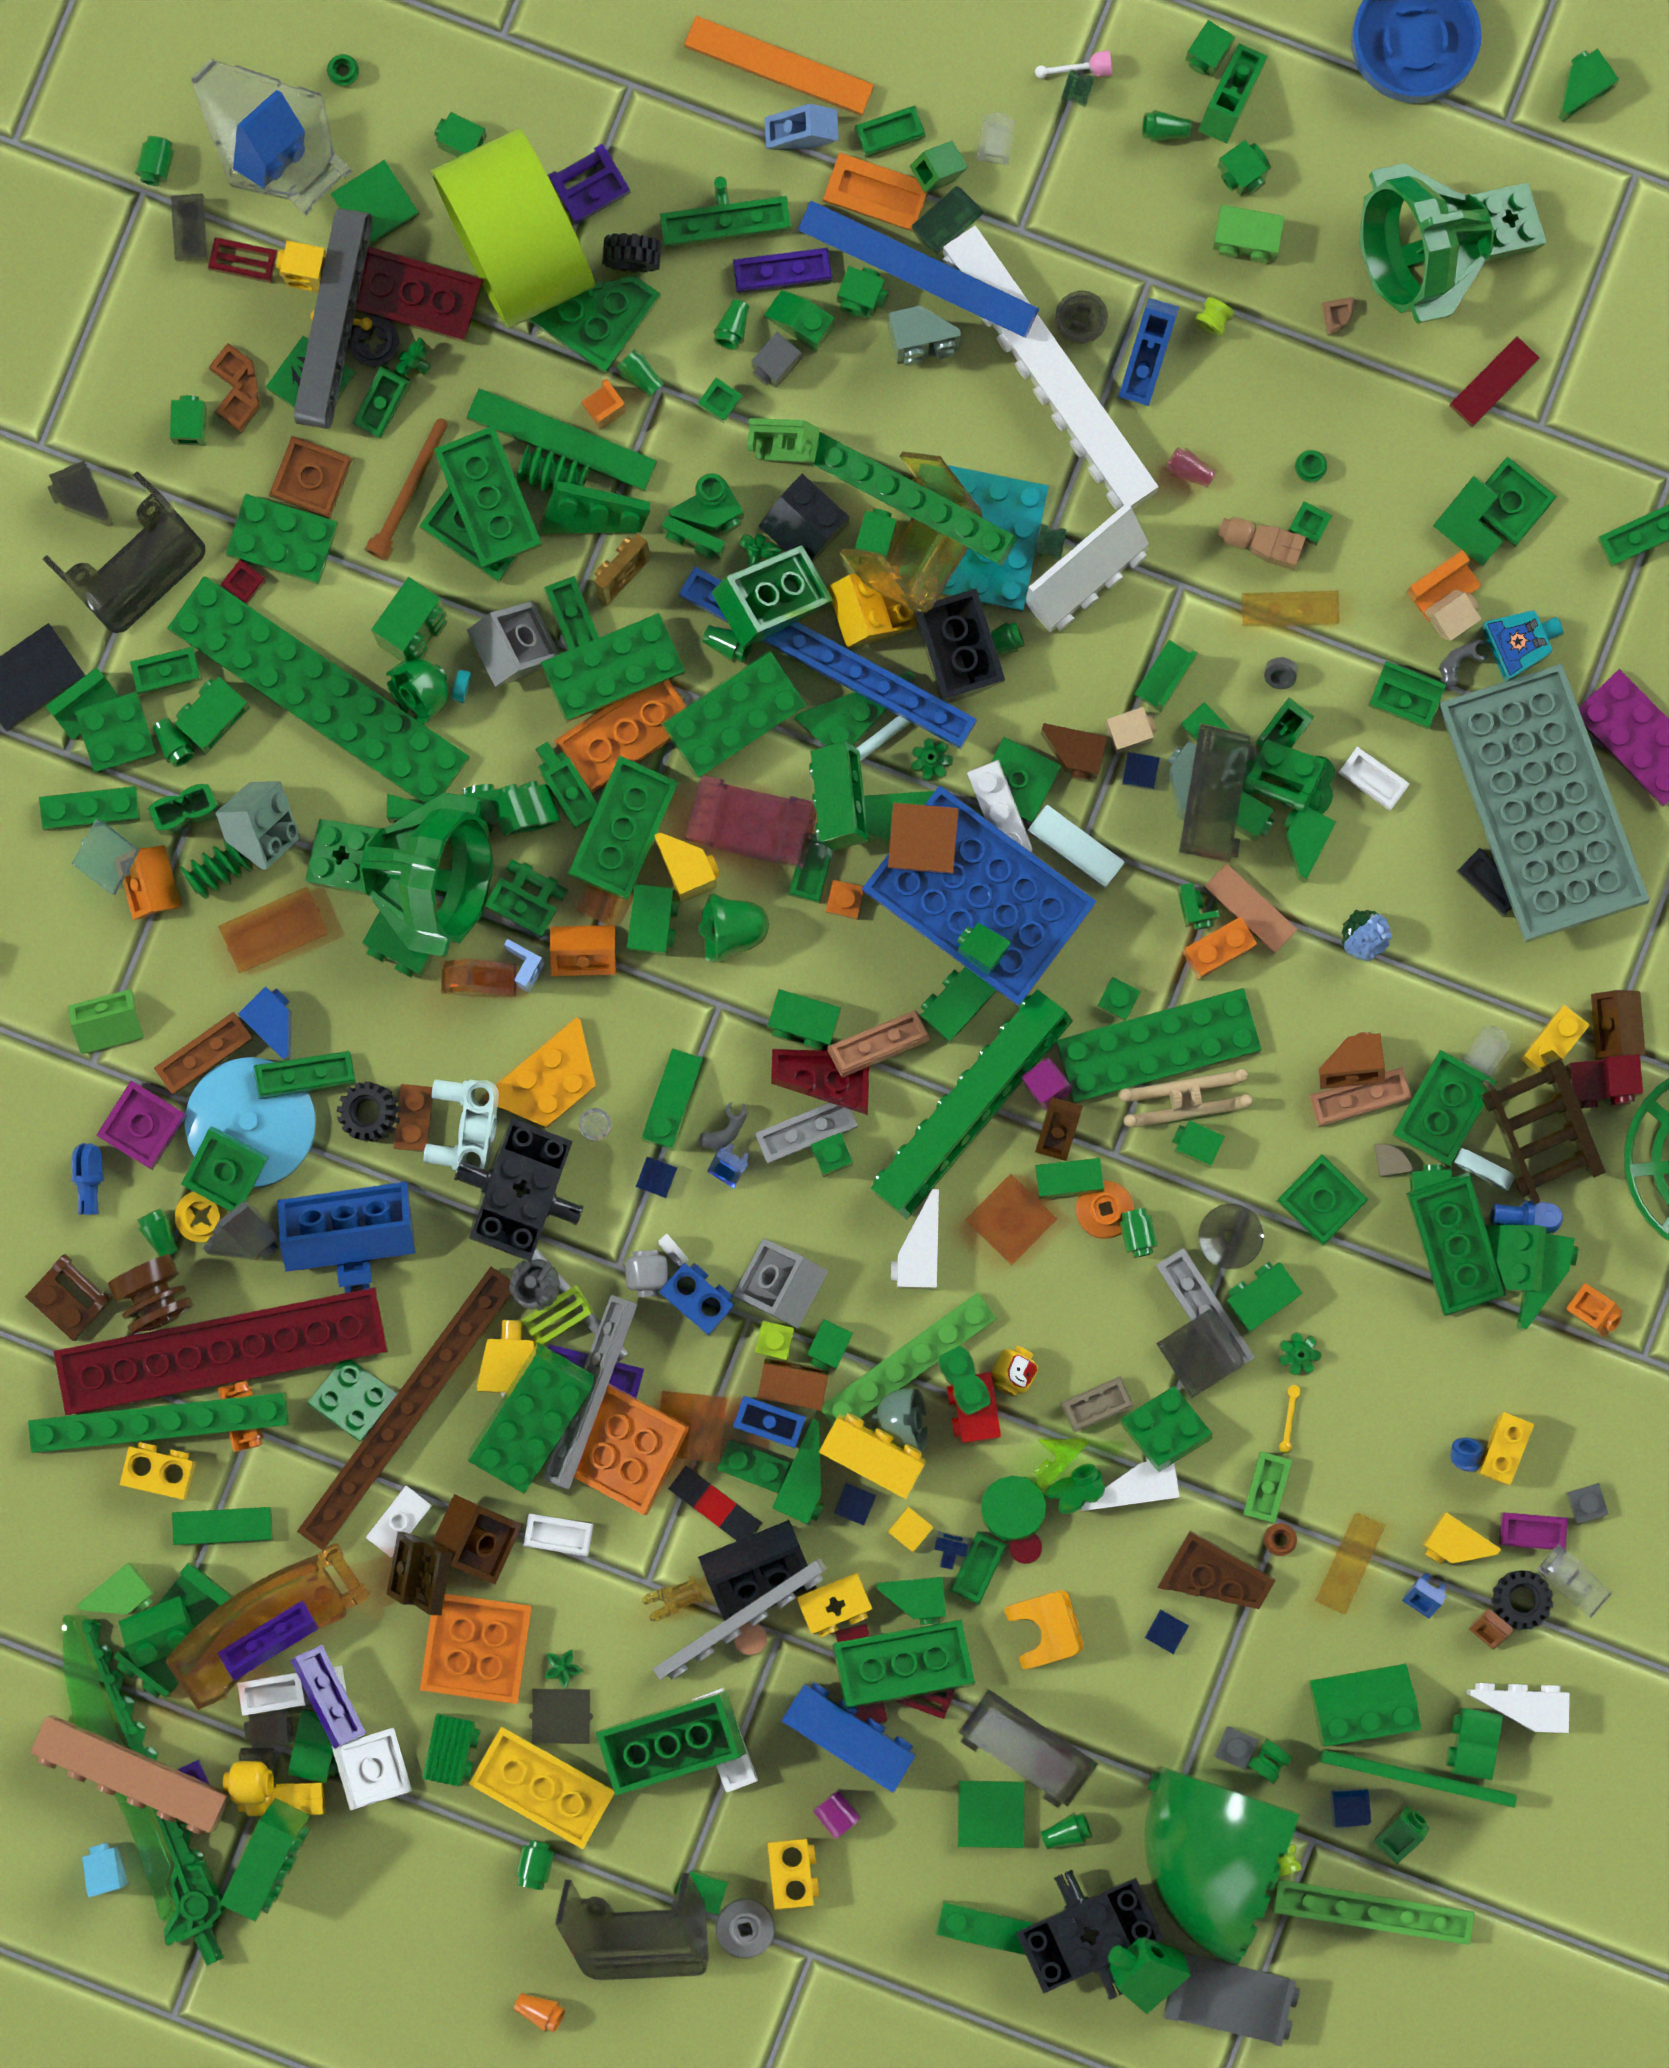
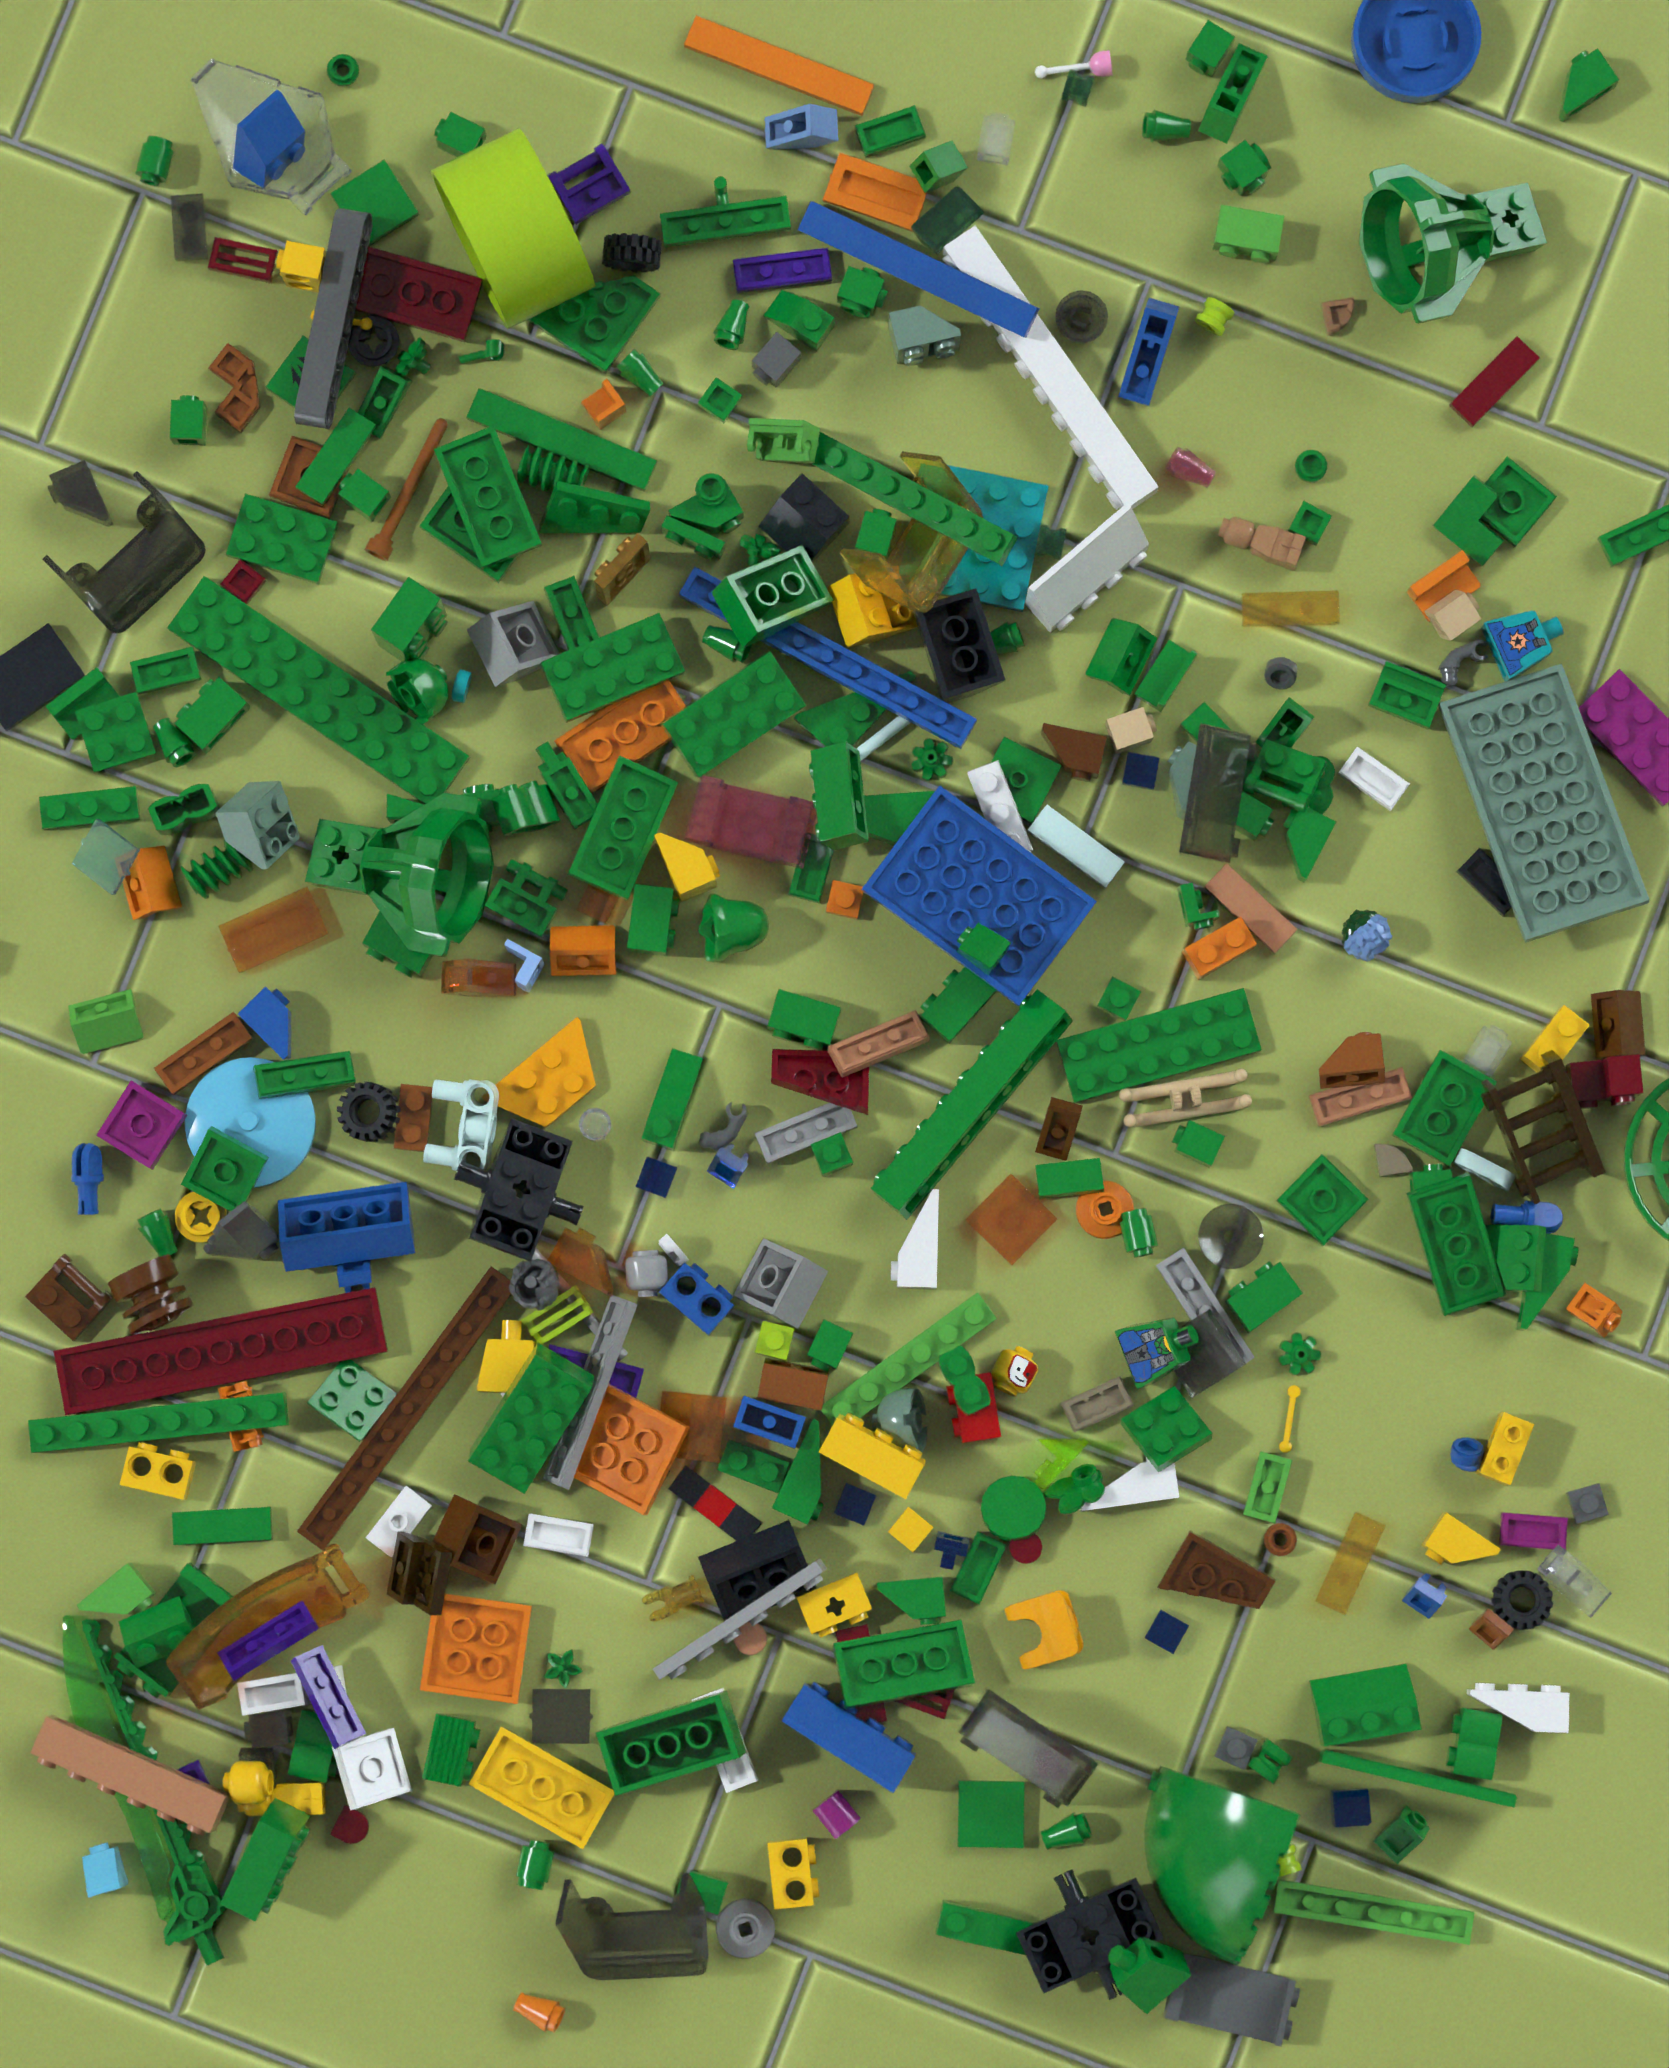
(336, 456): none -> green tile
(350, 1826): none -> dark red tile
(363, 494): none -> green brick
(494, 352): none -> green hand
(582, 1259): none -> clear orange slope
(923, 838): dark orange tile -> none
(1046, 1082): magenta piece -> none
(1121, 655): none -> green panel
(1155, 1348): none -> torso

